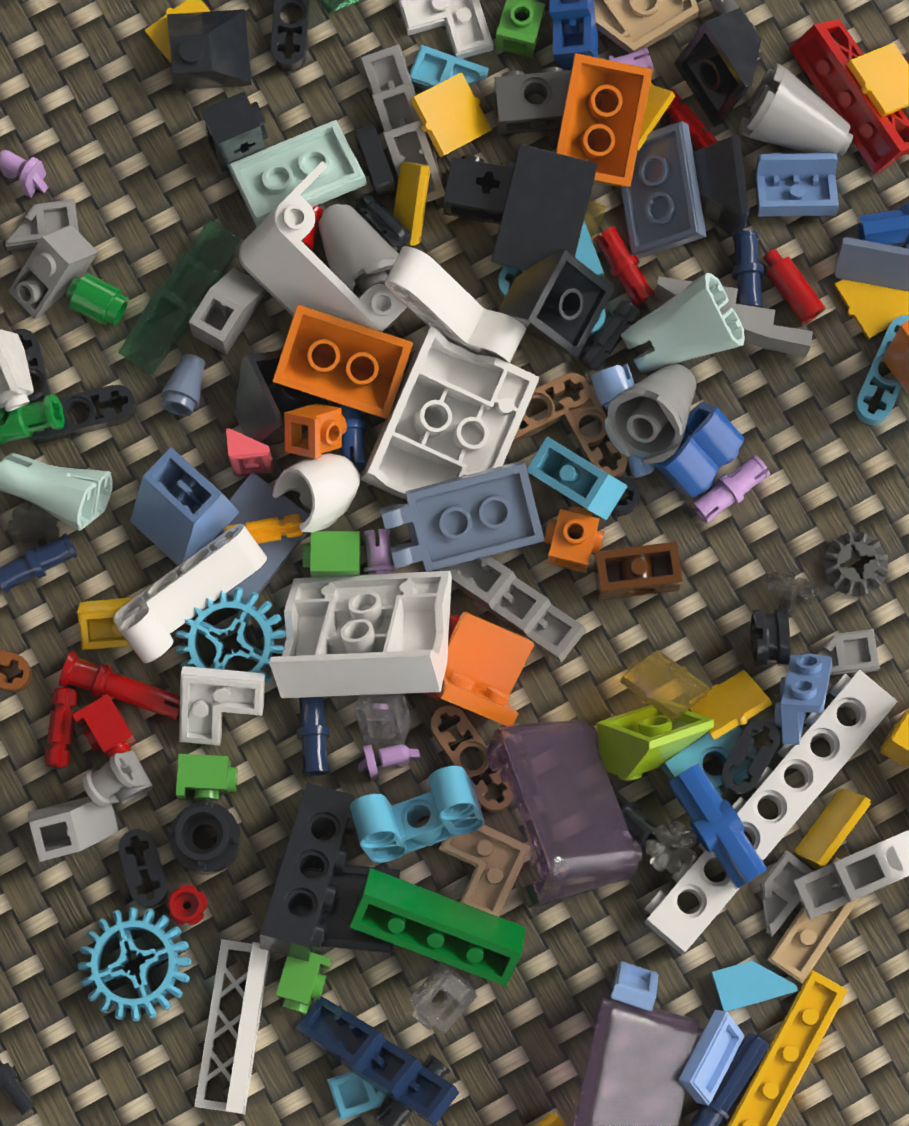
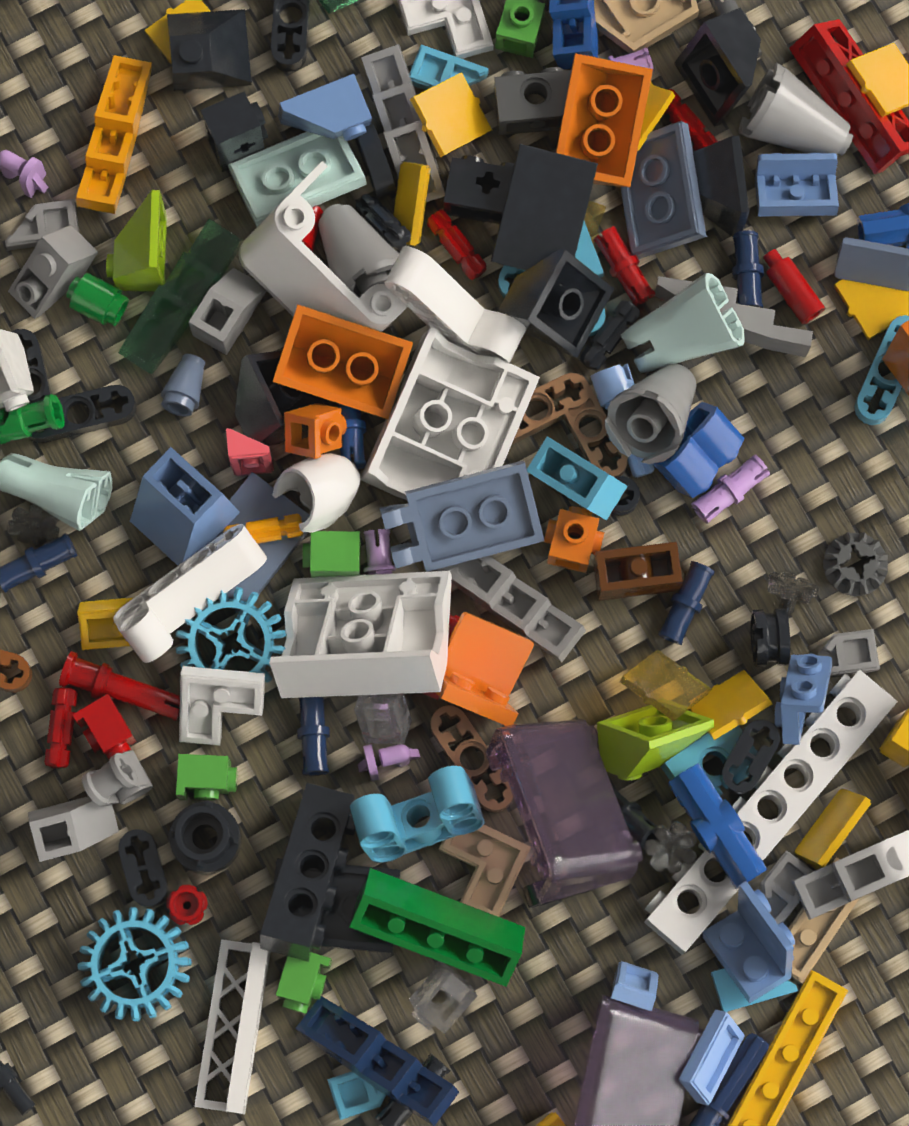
(114, 134): none -> light orange slope
(141, 248): none -> lime slope
(329, 110): none -> medium blue slope
(456, 244): none -> red axle
(686, 603): none -> dark blue pin
(752, 945): none -> medium blue bracket

